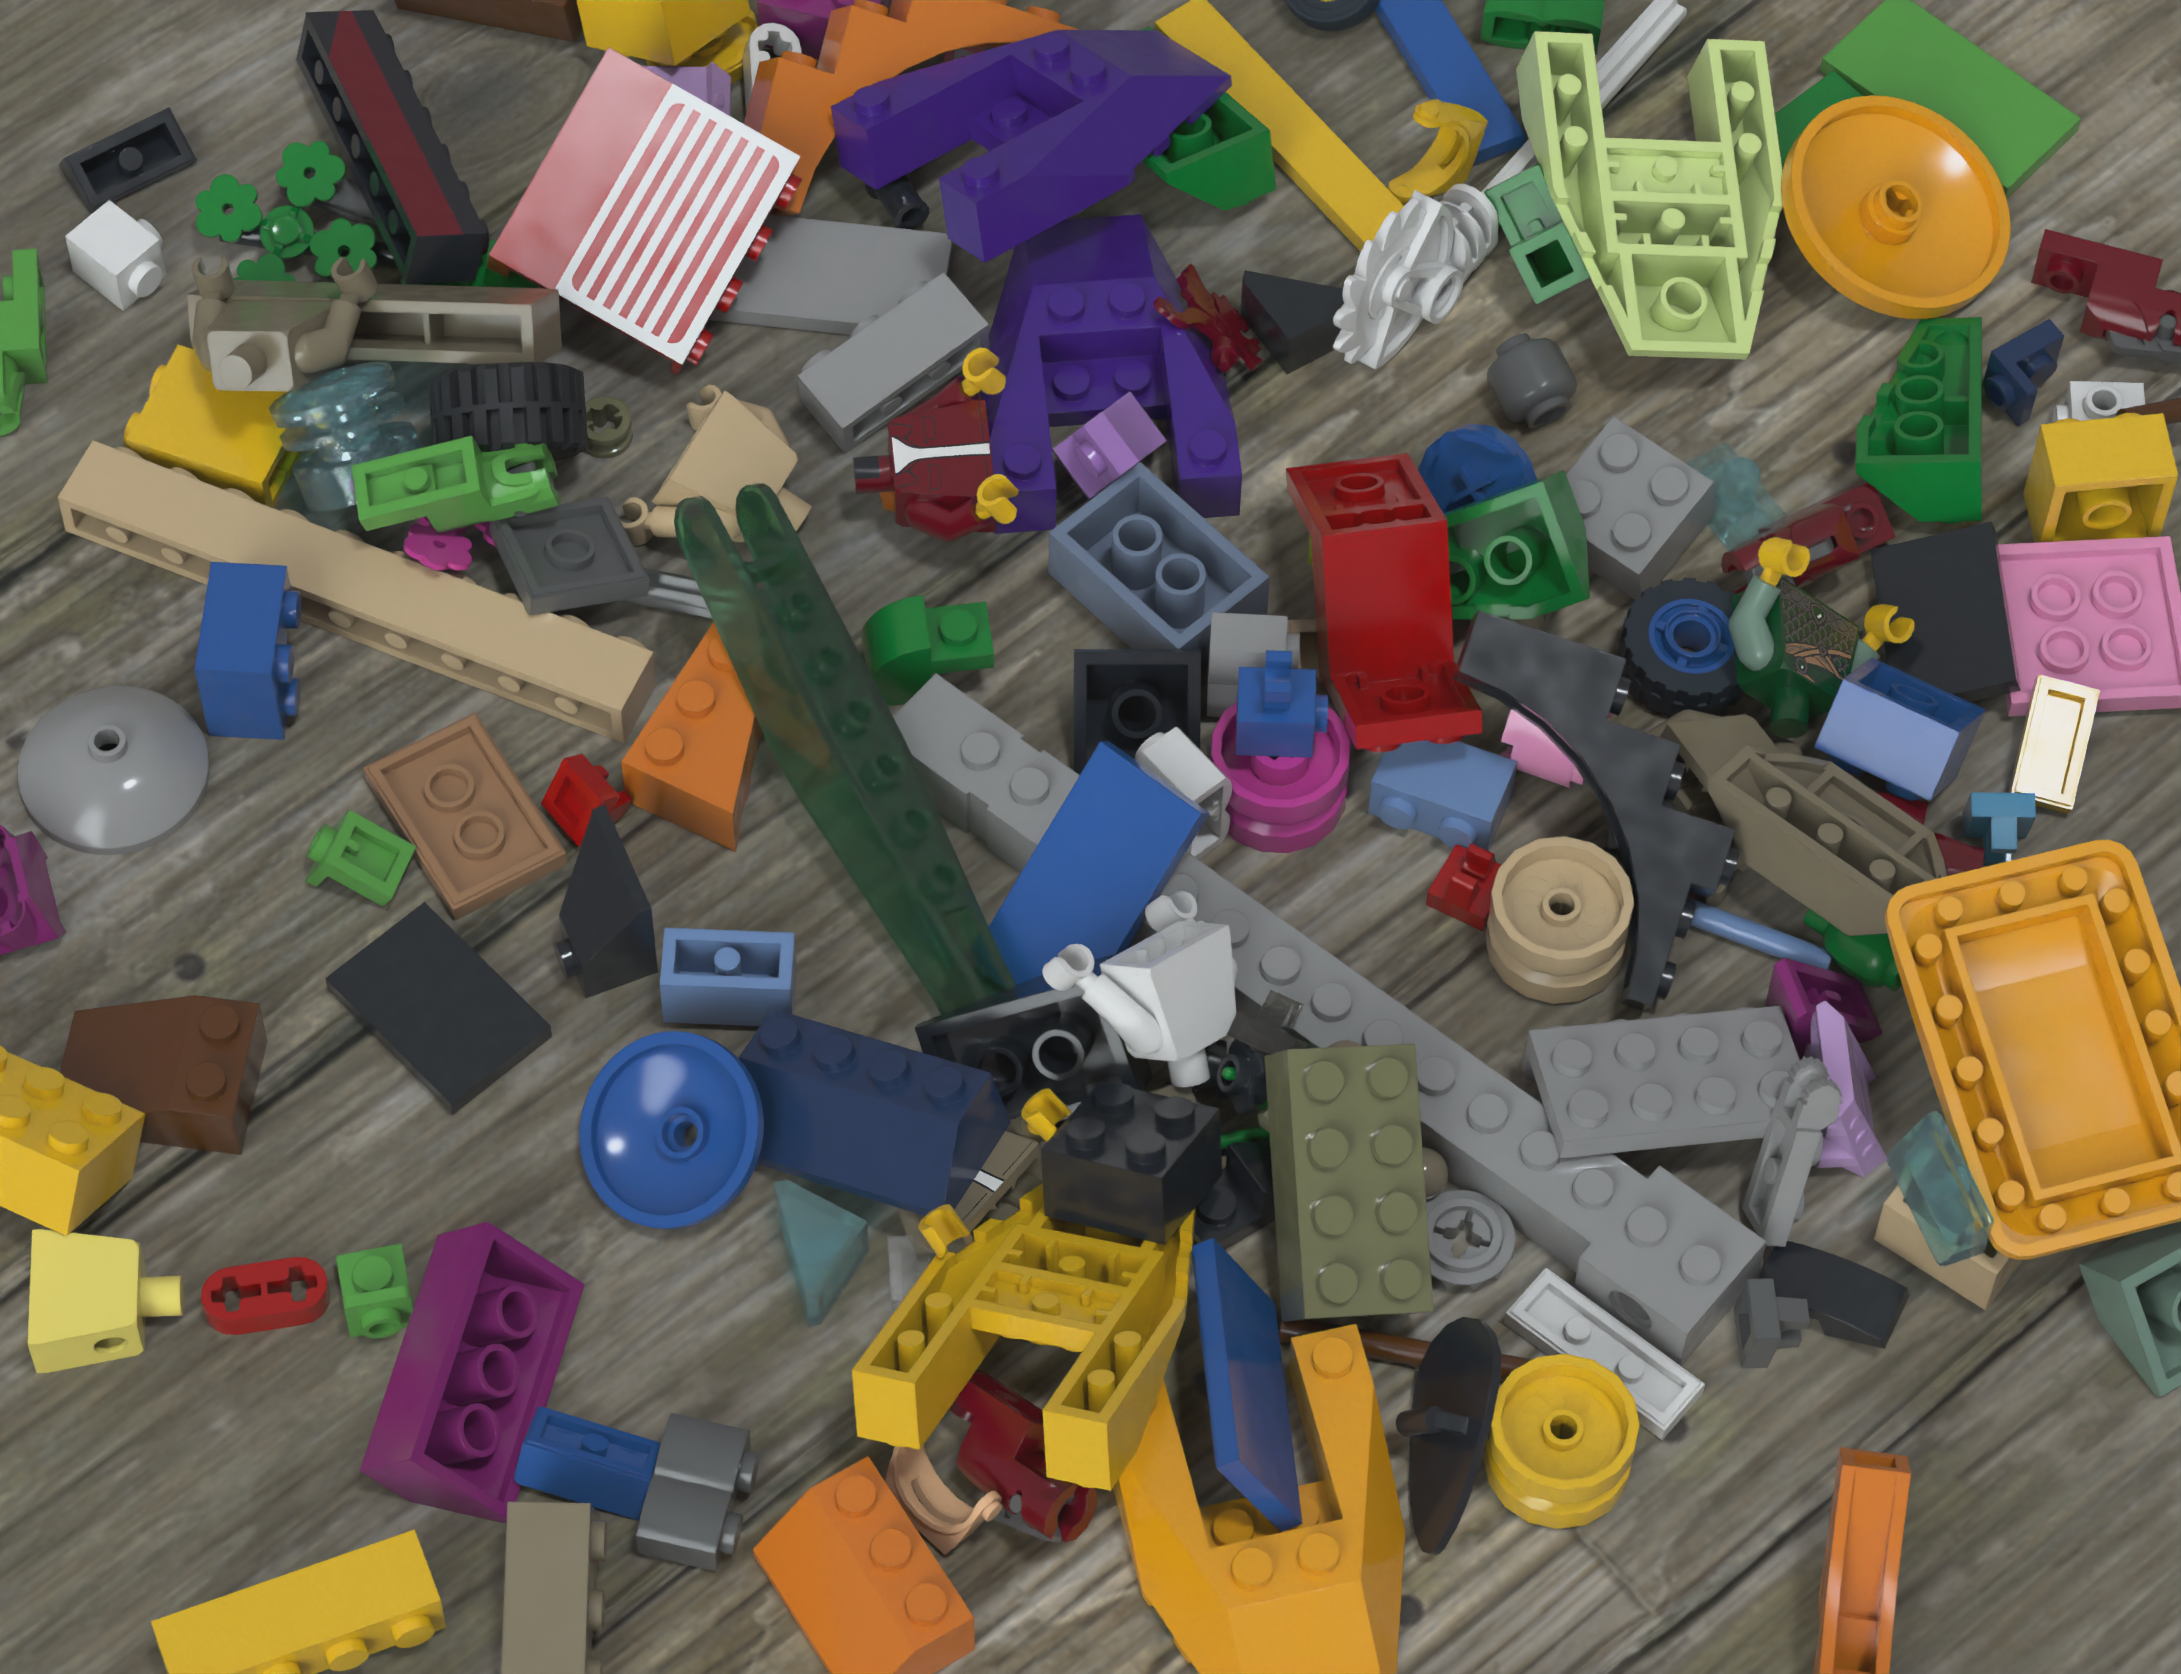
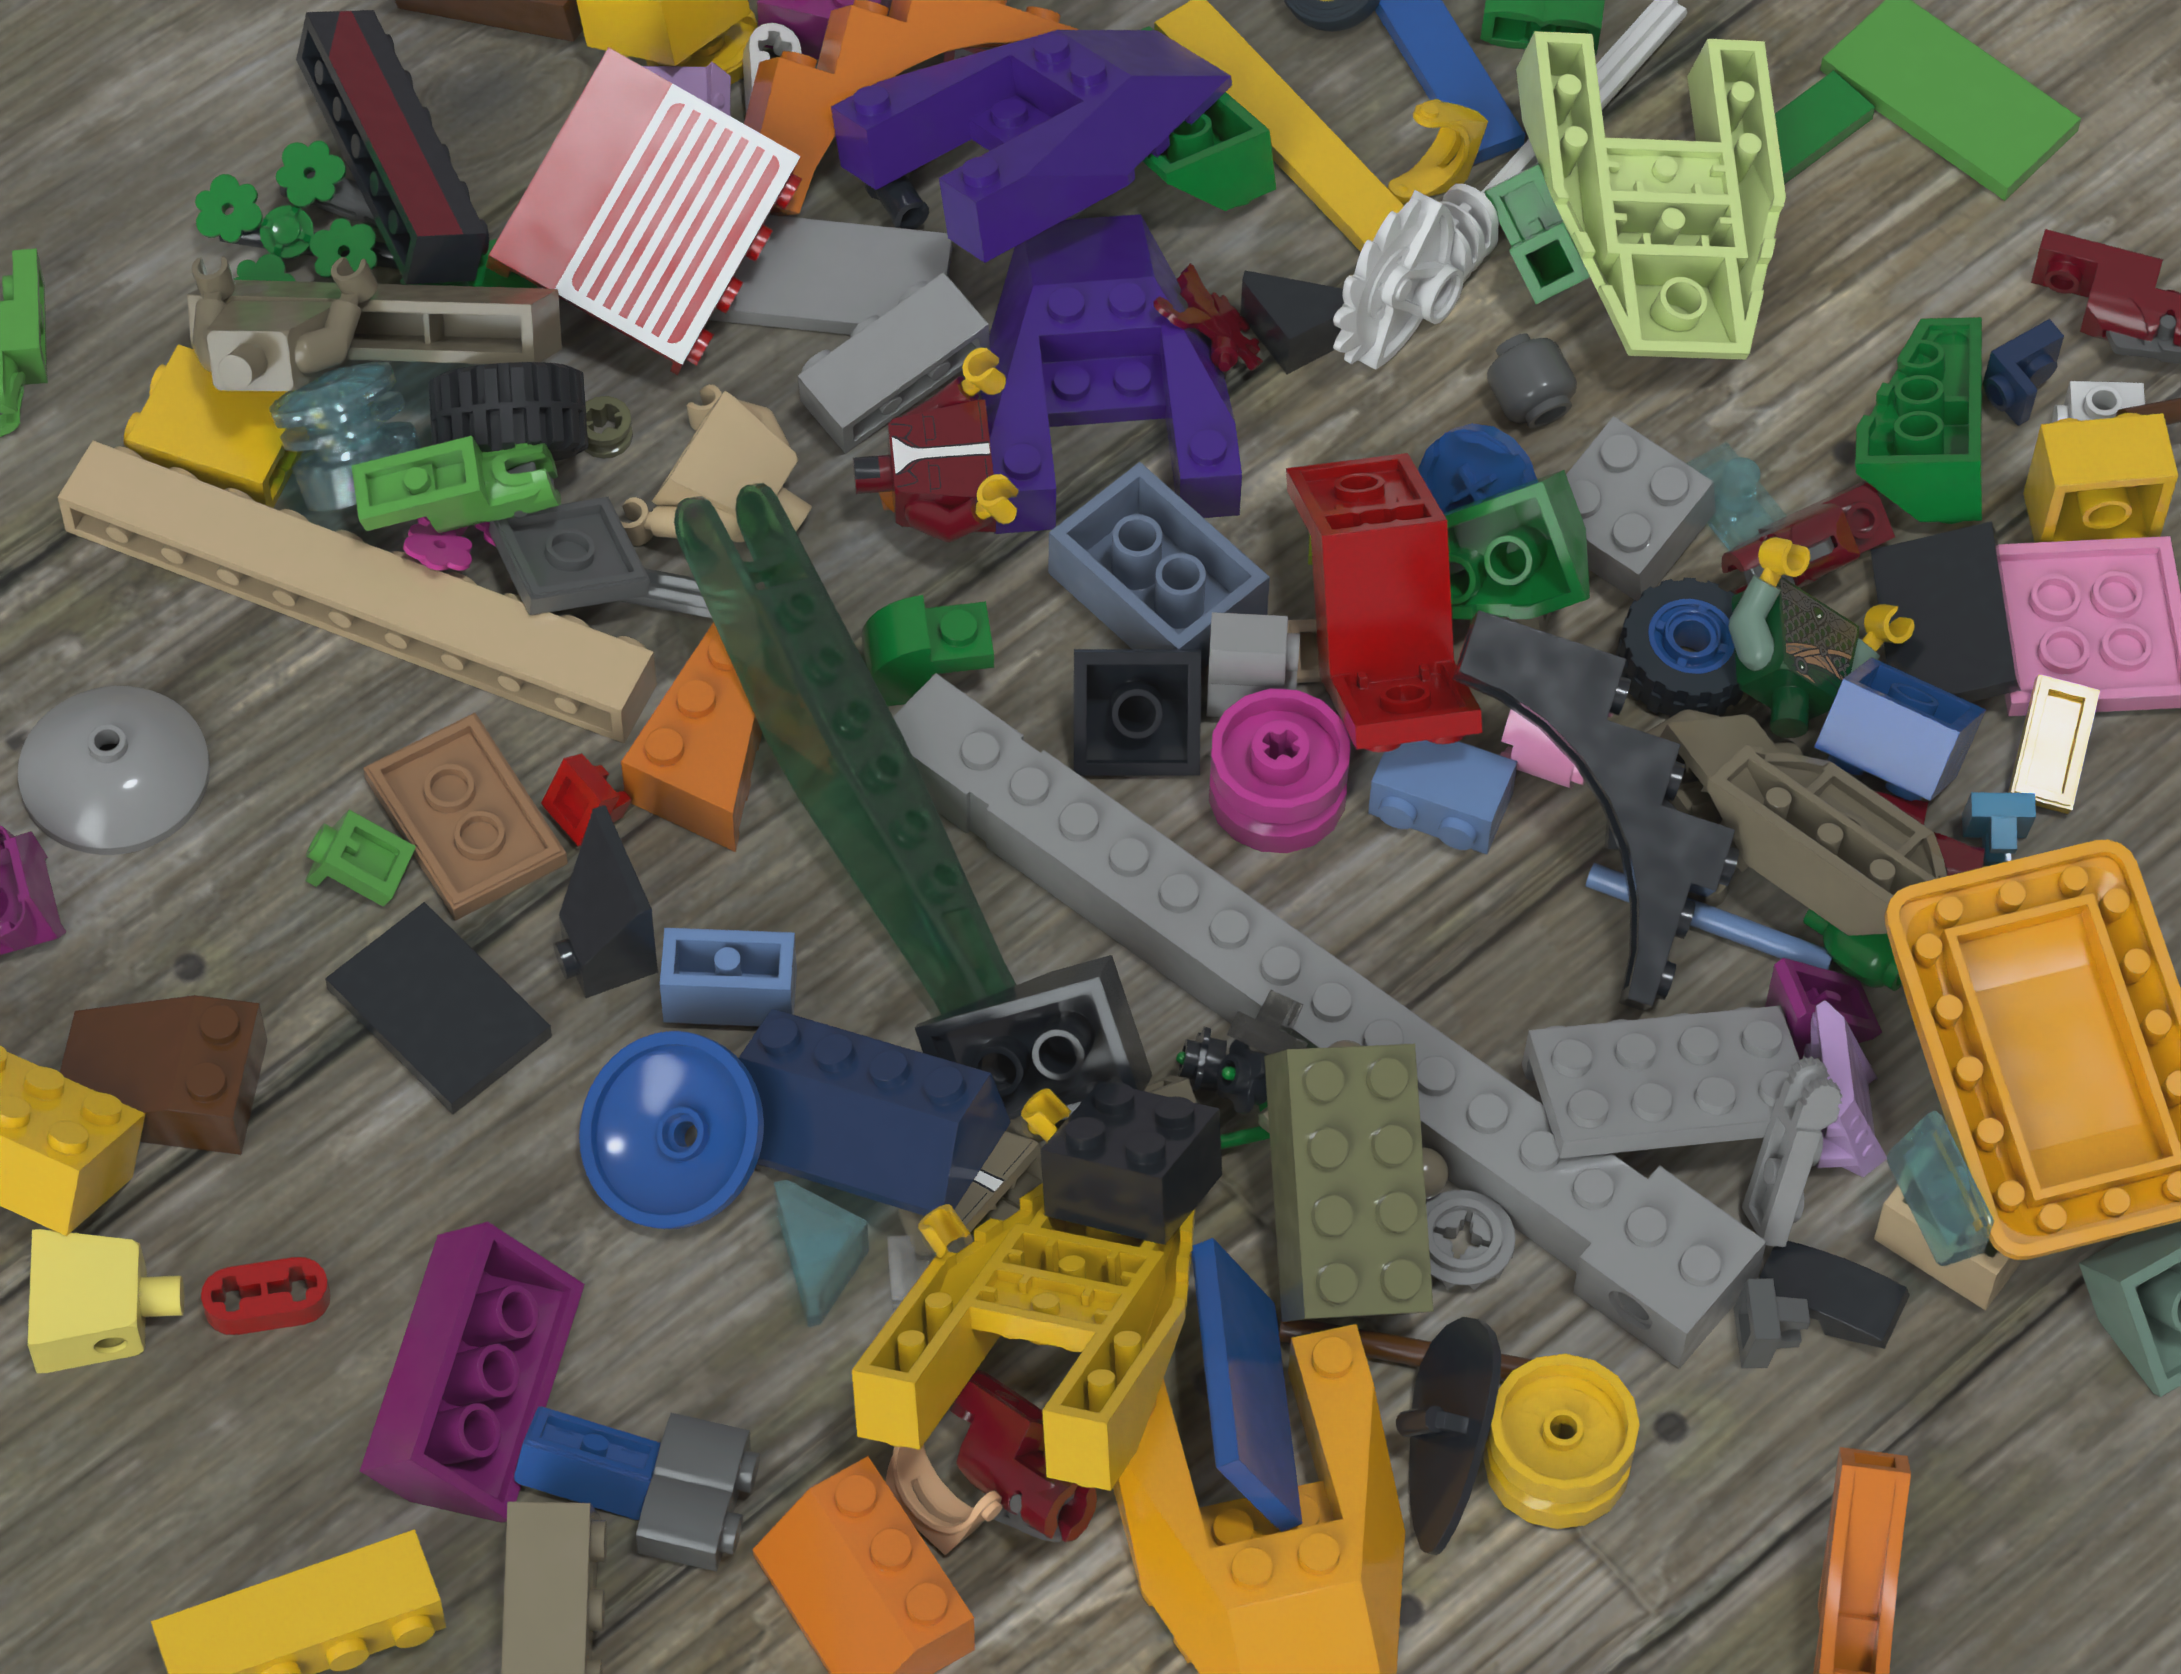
(117, 255): white brick -> none
(128, 160): black slope -> none
(244, 651): blue brick -> none
(375, 1291): bright green bracket -> none
(1096, 865): blue tile -> none
(1109, 445): medium lavender brick -> none
(1164, 992): white torso -> none
(1192, 773): white brick -> none
(1240, 1198): black slope -> none
(1278, 709): blue brick -> none
(1465, 885): red tile -> none
(1559, 919): tan wheel -> none
(1567, 1322): white tile -> none
(1895, 207): light orange dish -> none

